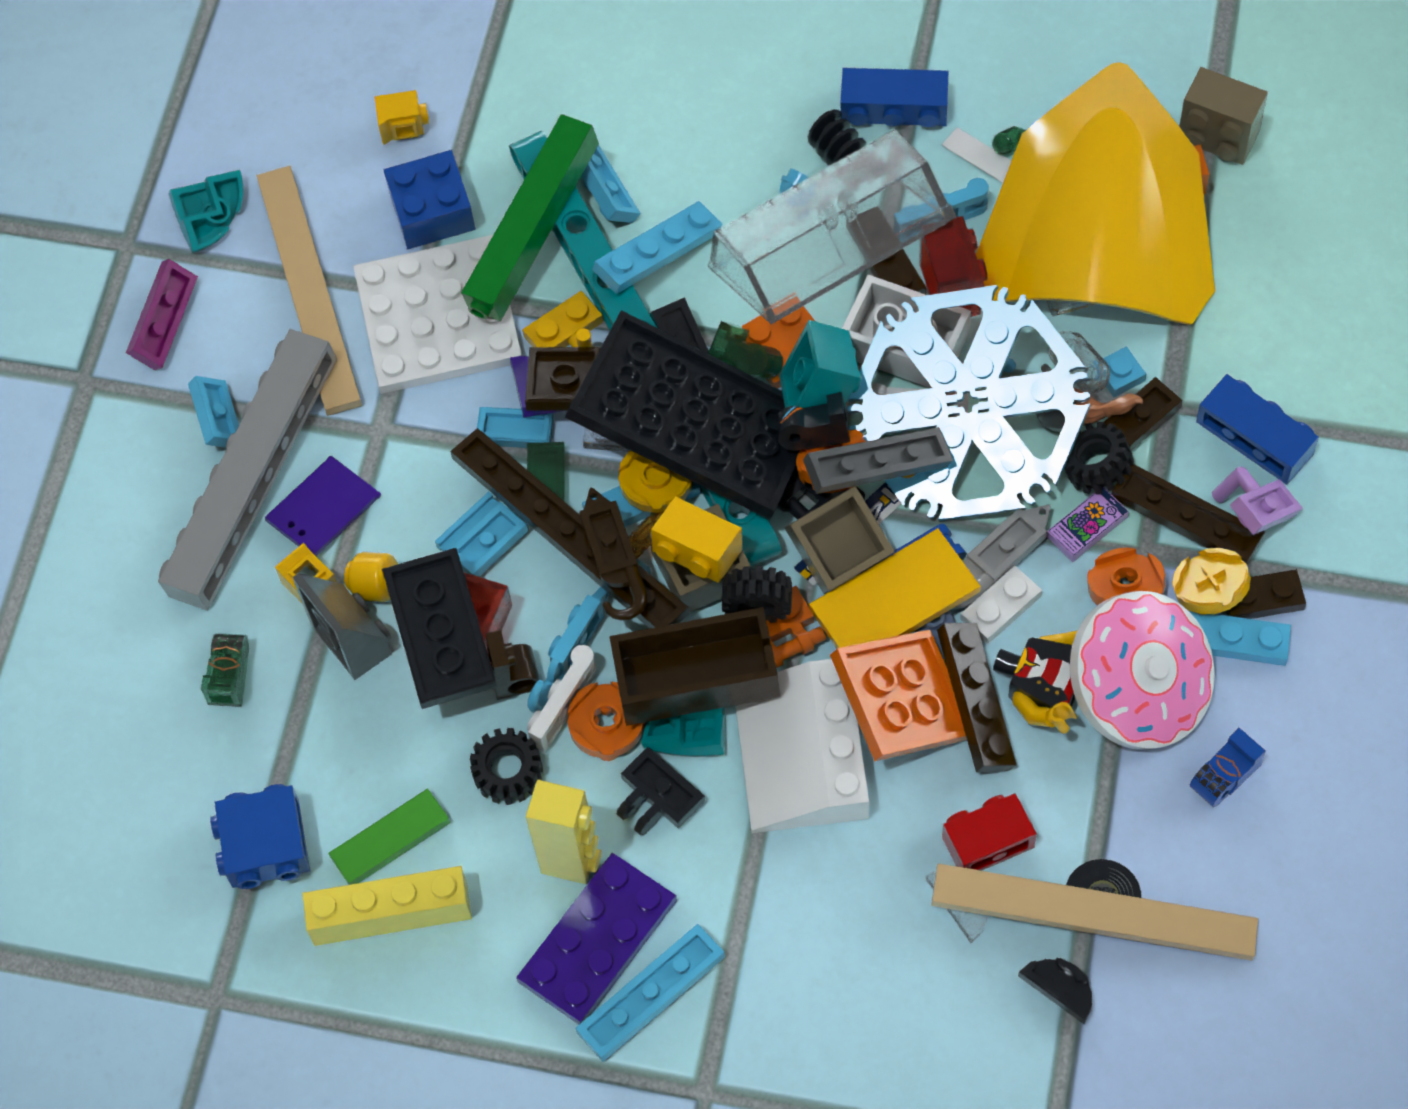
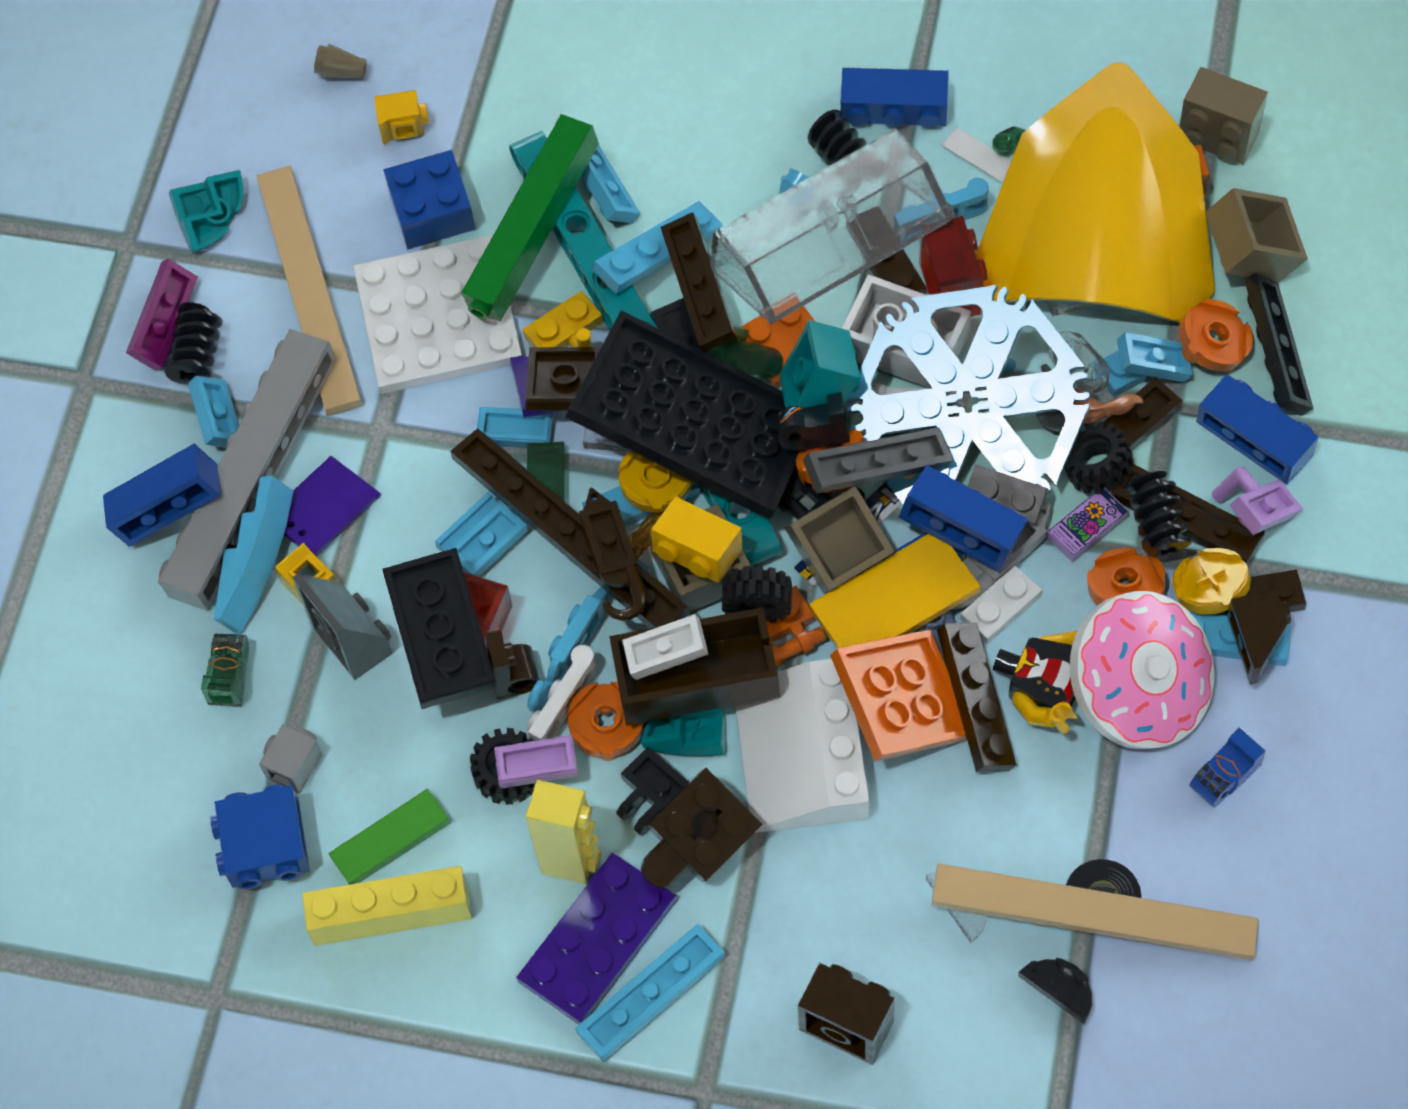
(161, 495): none -> blue brick
(193, 343): none -> black piece
(250, 564): none -> medium azure slope
(290, 757): none -> light grey brick
(337, 63): none -> dark tan cone
(366, 577): yellow head -> none
(536, 760): none -> lavender tile
(665, 647): none -> white plate
(697, 831): none -> dark brown brick
(698, 282): none -> dark brown plate
(846, 1012): none -> dark brown brick
(963, 518): none -> blue brick
(989, 833): red brick -> none
(1009, 491): none -> plate
(1153, 357): none -> medium azure plate
(1155, 514): none -> black piece
(1206, 351): none -> orange plate
(1256, 235): none -> dark tan piece
(1258, 629): none -> dark brown slope
(1278, 344): none -> black plate

